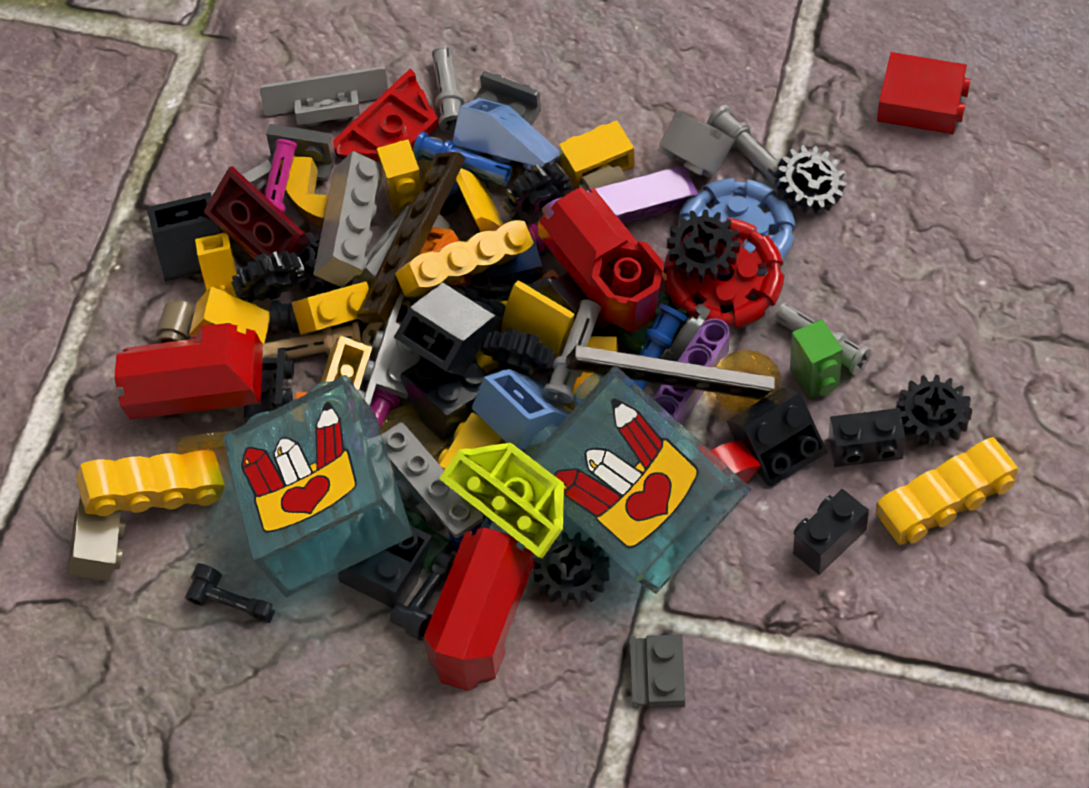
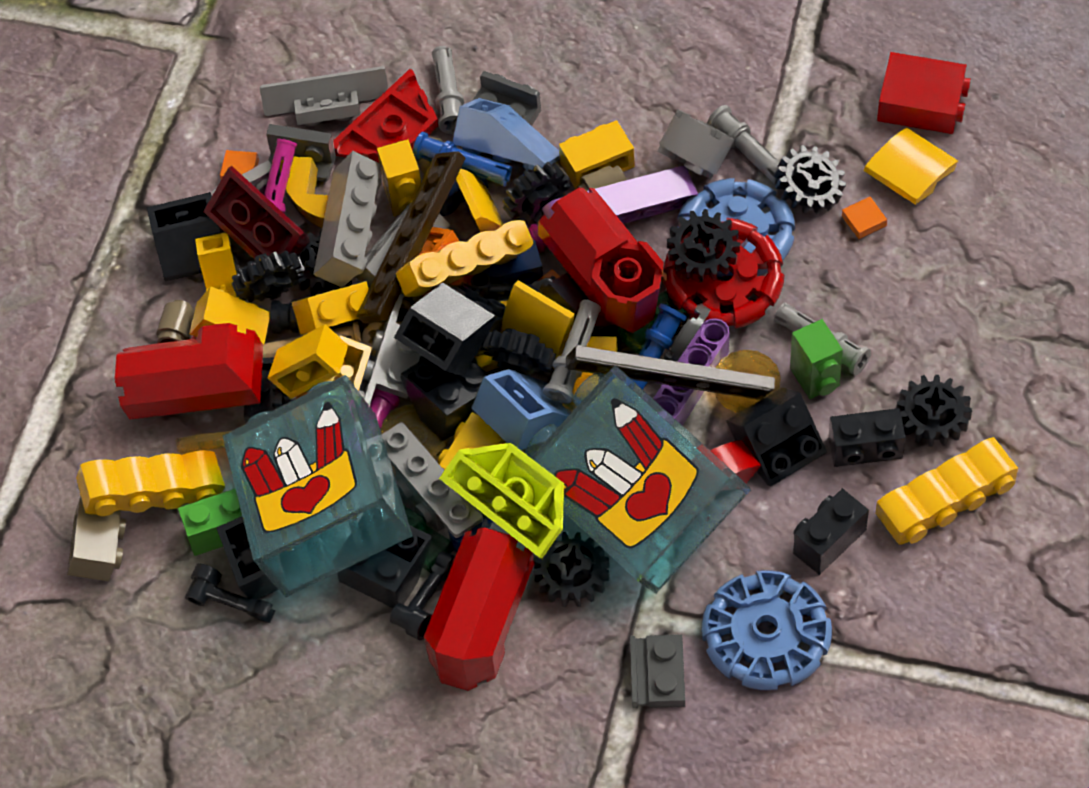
(204, 517): none -> bright green brick
(240, 160): none -> orange tile
(247, 573): none -> black brick
(308, 361): none -> yellow brick
(765, 649): none -> medium blue plate
(864, 217): none -> orange tile
(910, 165): none -> yellow slope

